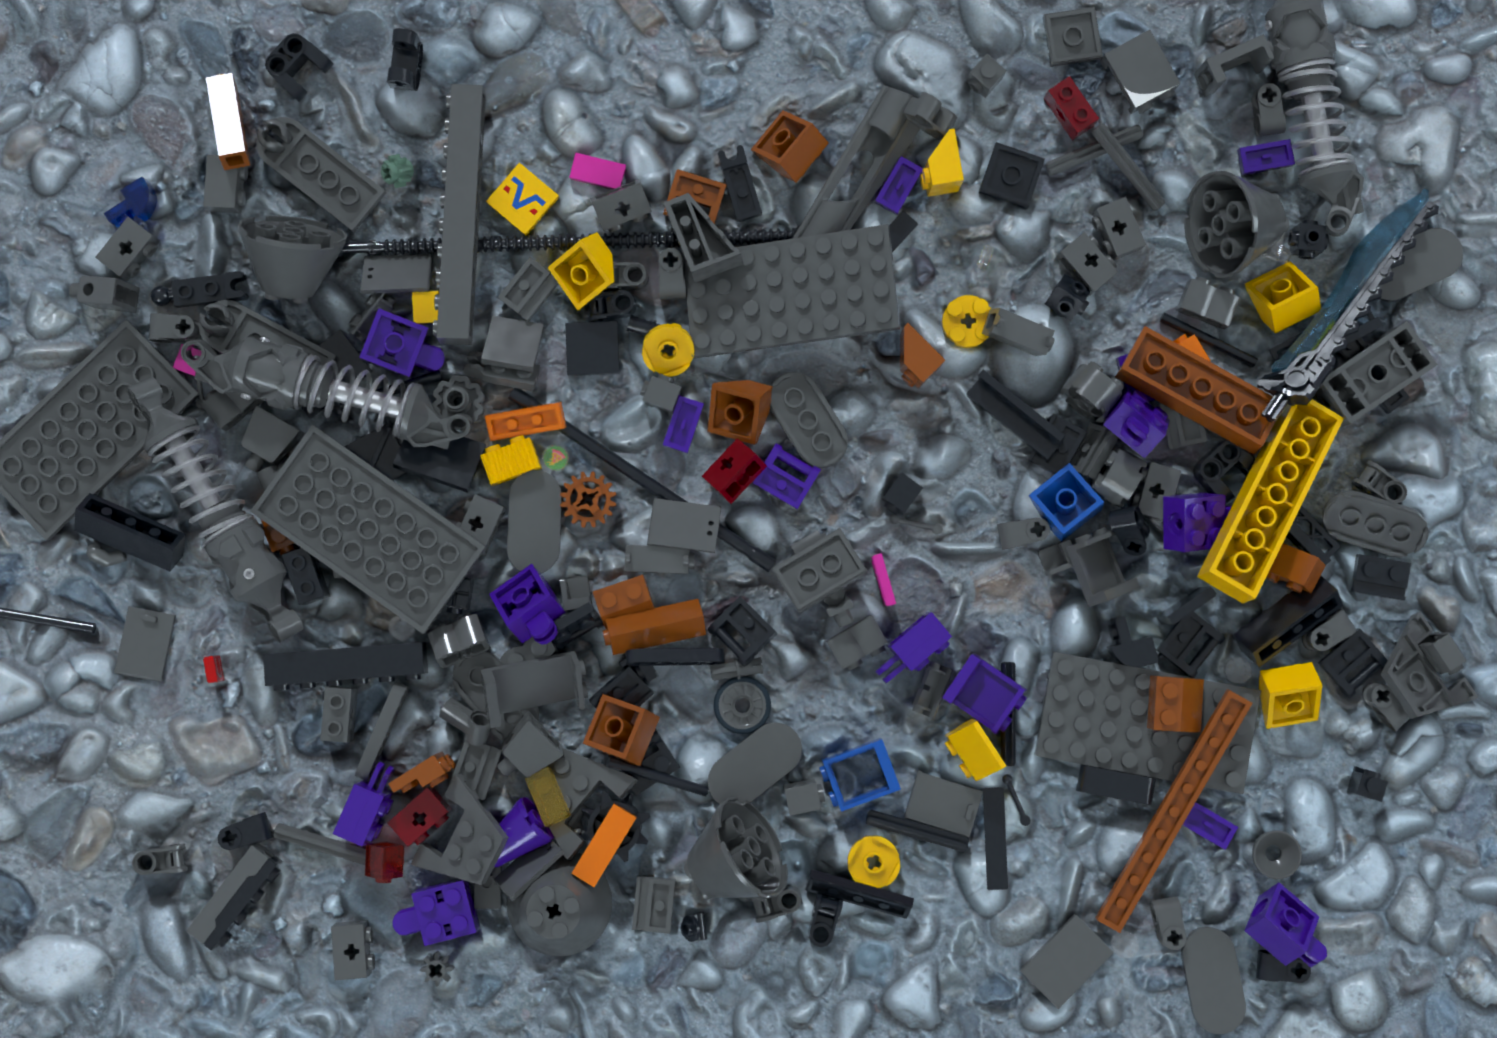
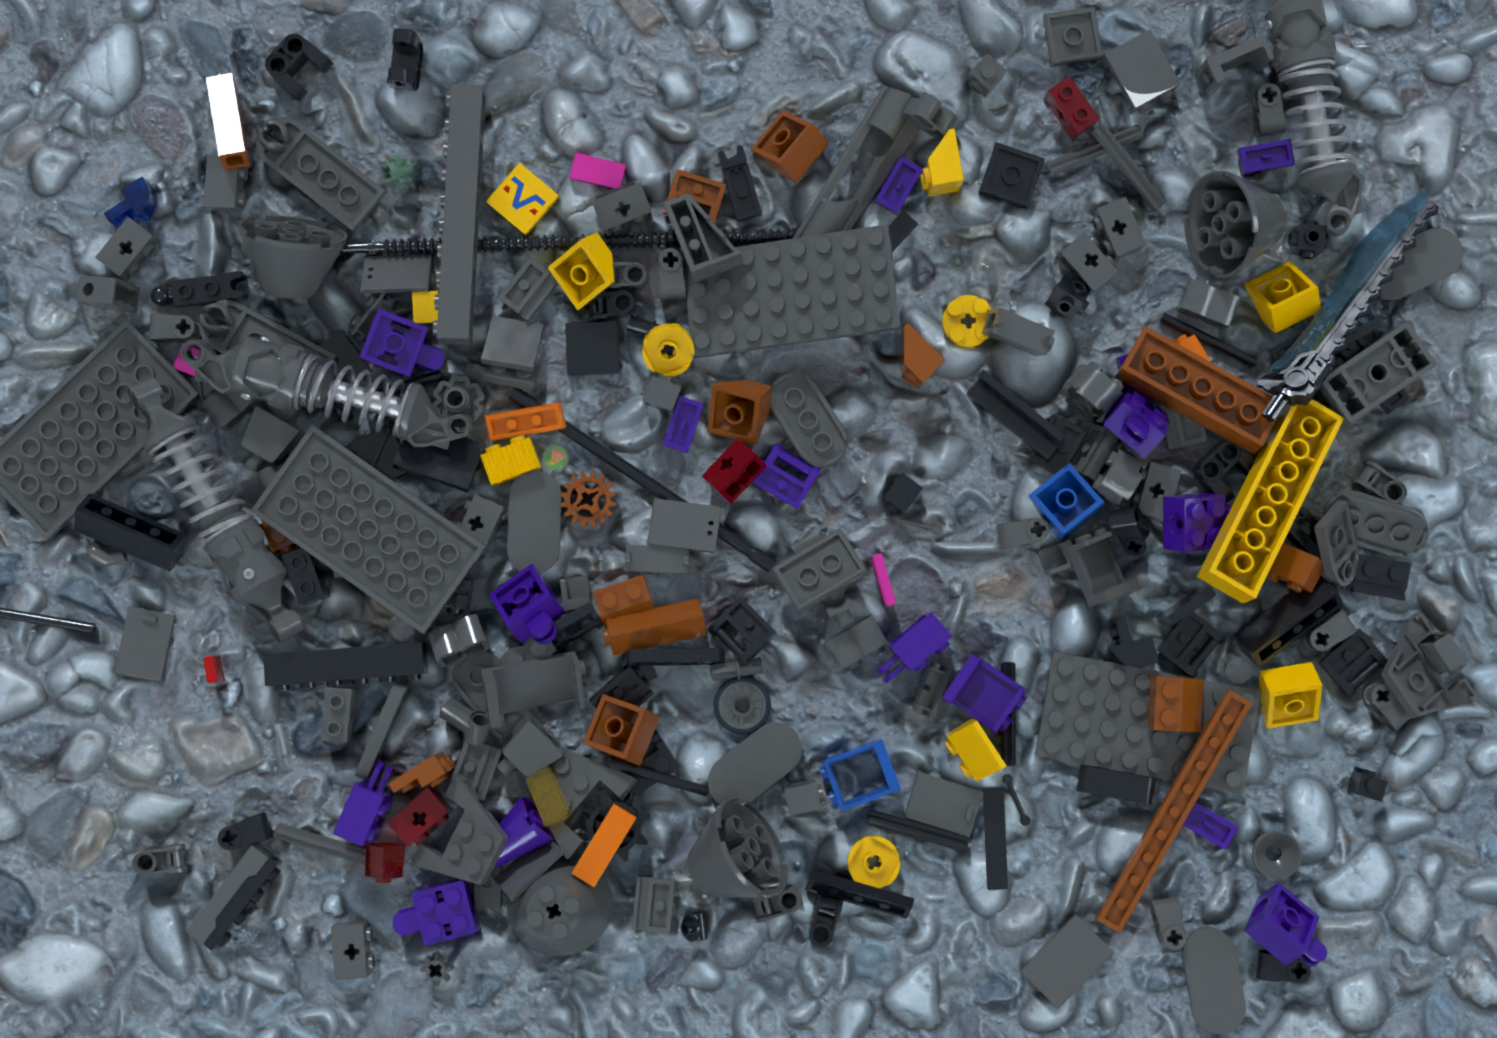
(1337, 544): none -> dark grey tile

